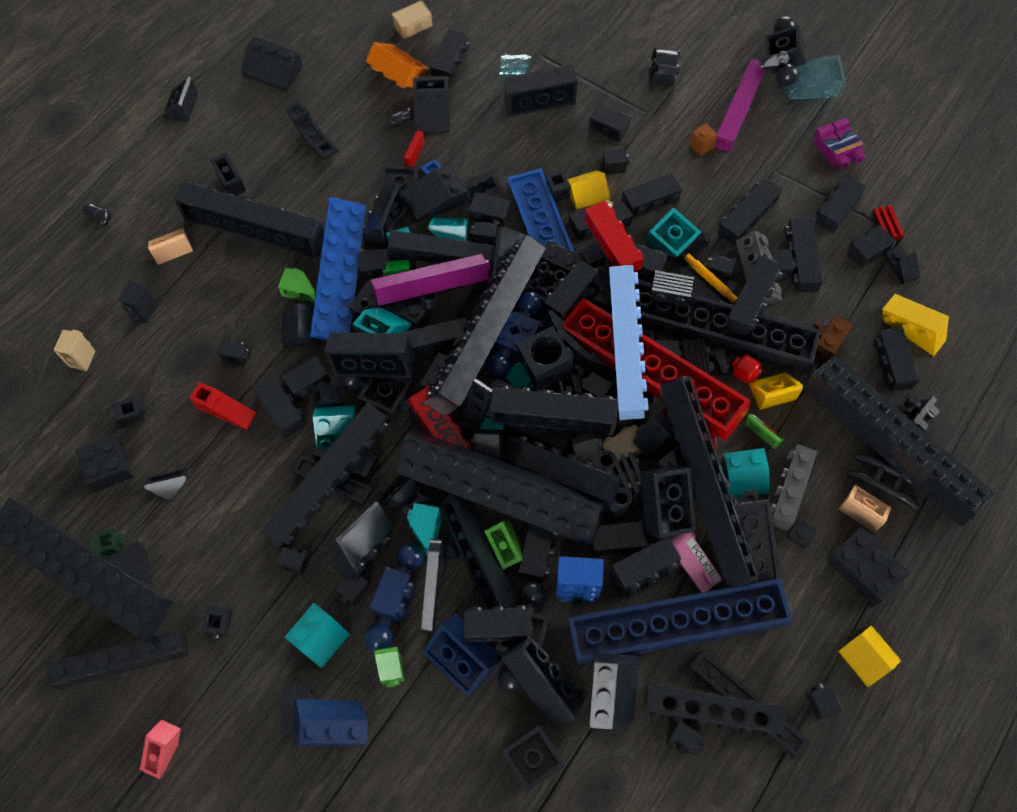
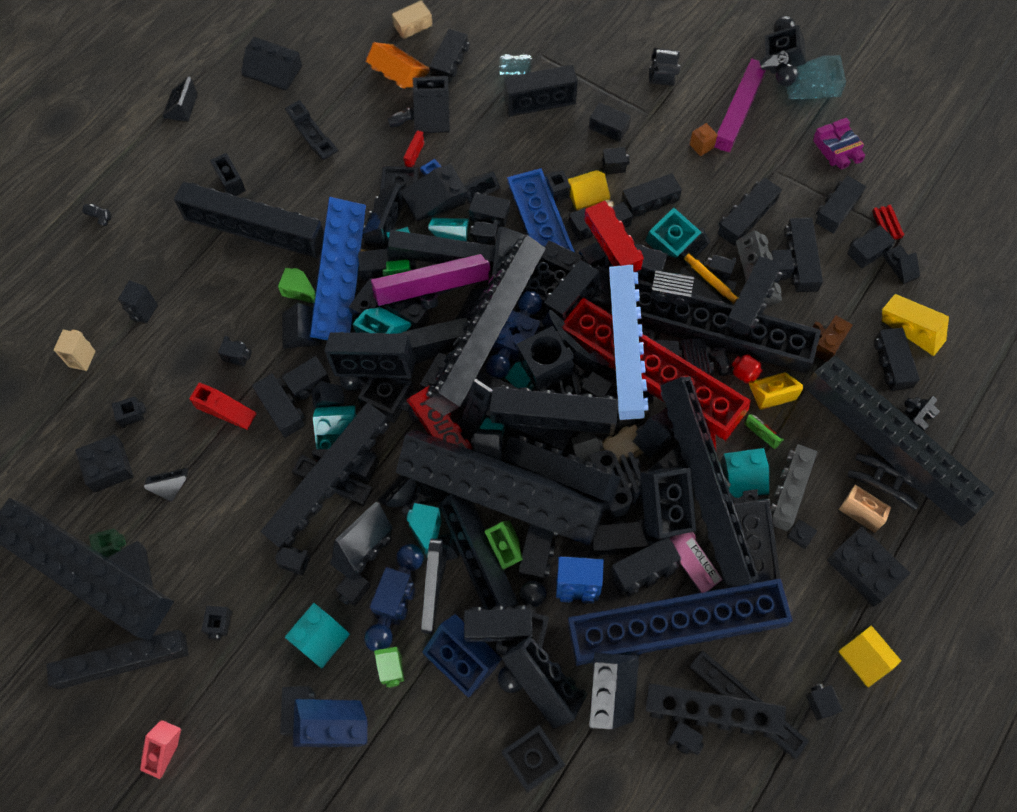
(170, 246): light nougat slope -> none

